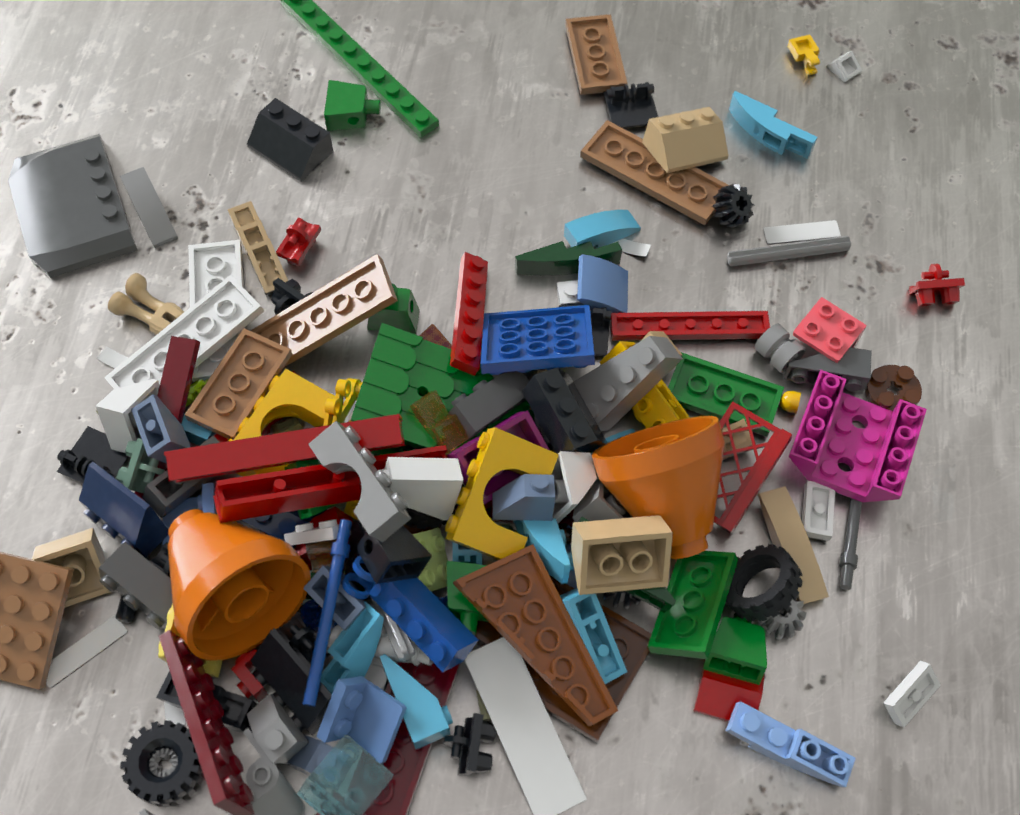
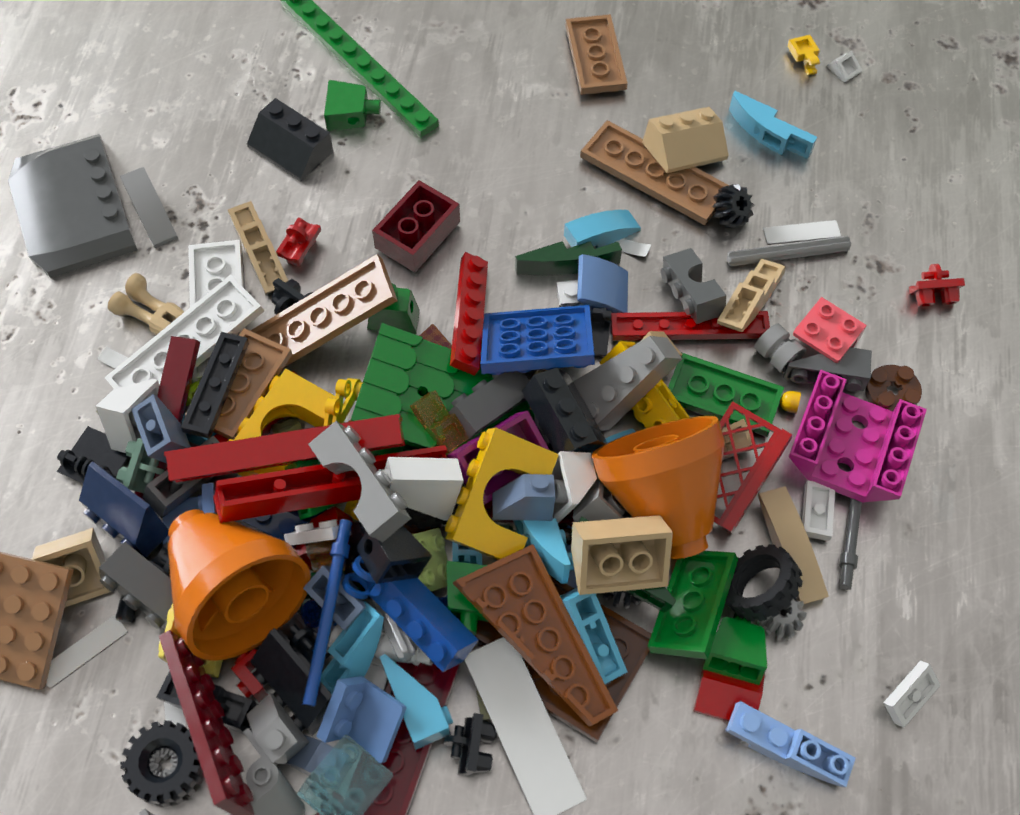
(215, 385): none -> black plate
(416, 225): none -> dark red brick
(631, 106): black hinge -> none
(699, 298): none -> dark grey arch
(751, 295): none -> tan slope

